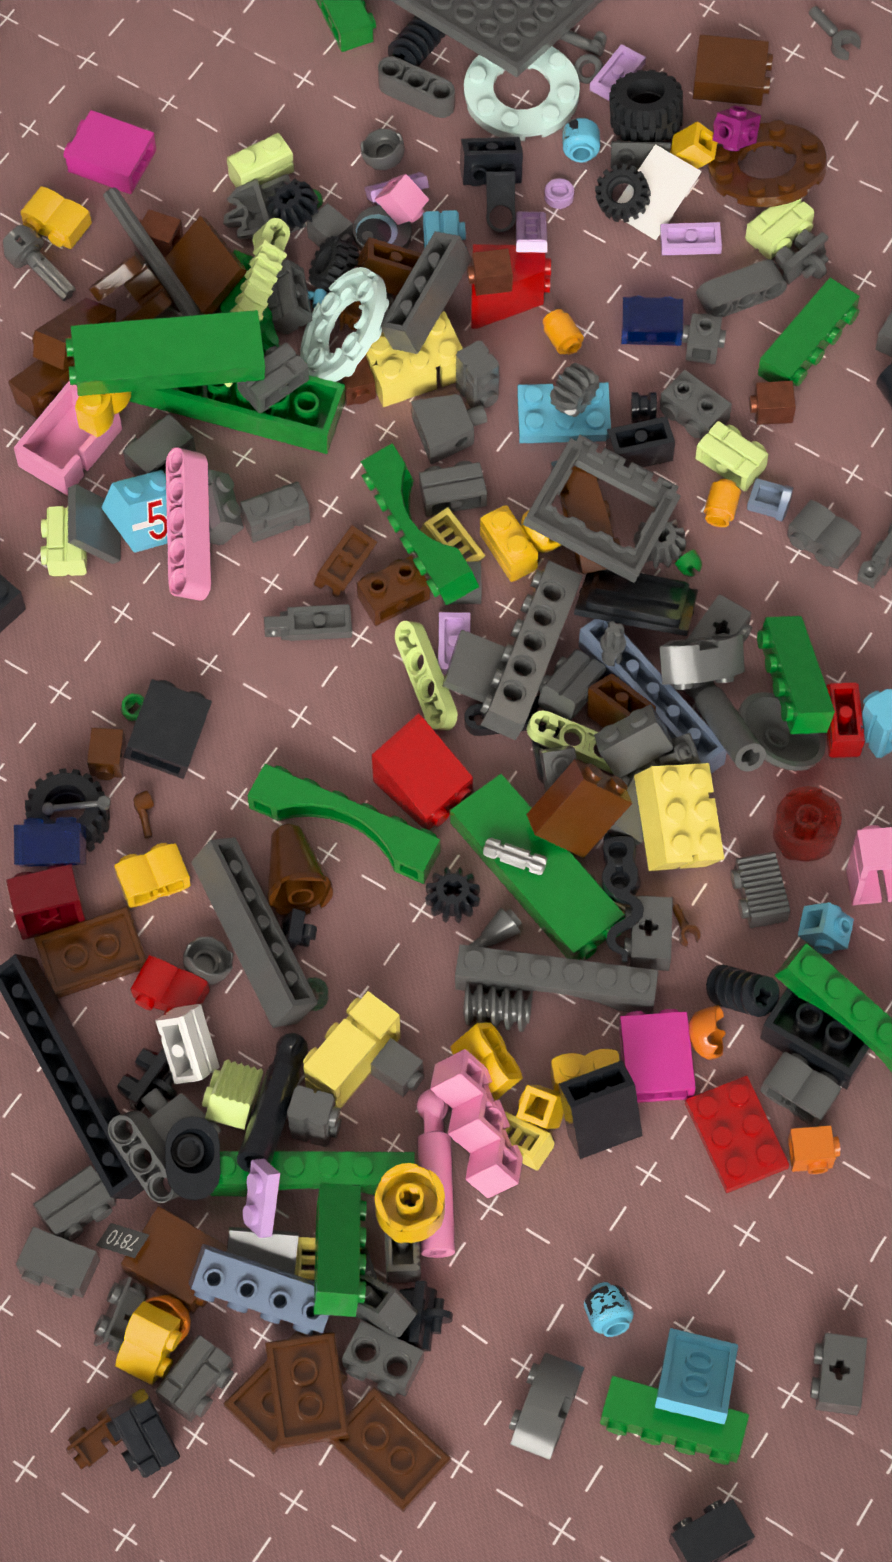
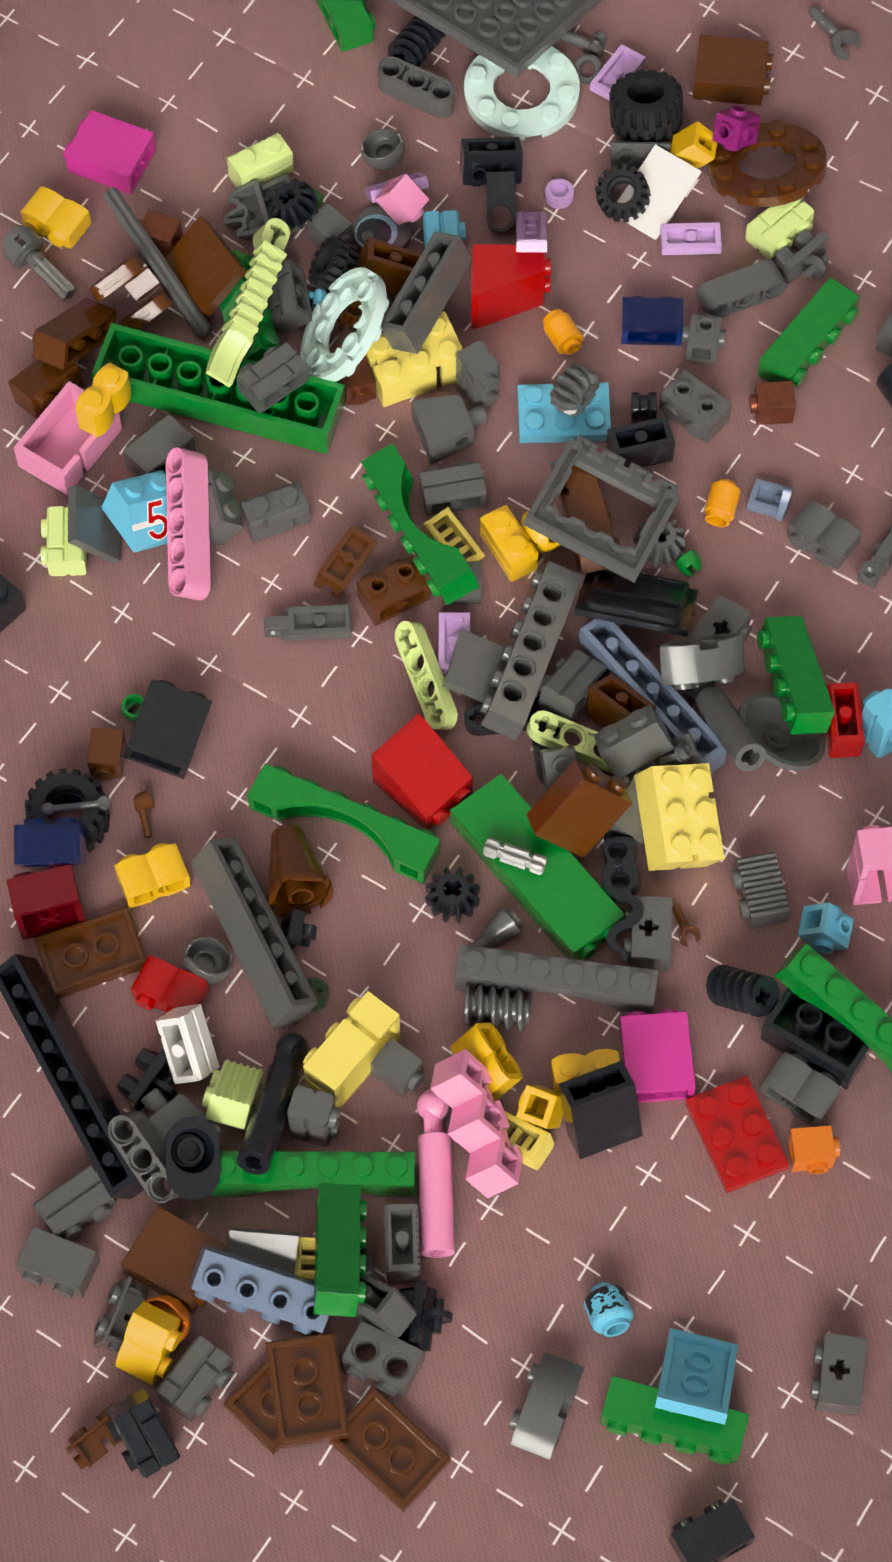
(122, 1240): dark grey sticker -> none
(166, 353): green brick -> none
(261, 1198): lavender plate -> none
(423, 1189): yellow brick -> none
(491, 272): copper brick -> none
(581, 140): medium azure head -> none
(613, 643): dark grey axle -> none
(704, 1033): orange hair -> none
(732, 455): yellowish green brick -> none
(823, 822): clear red brick -> none

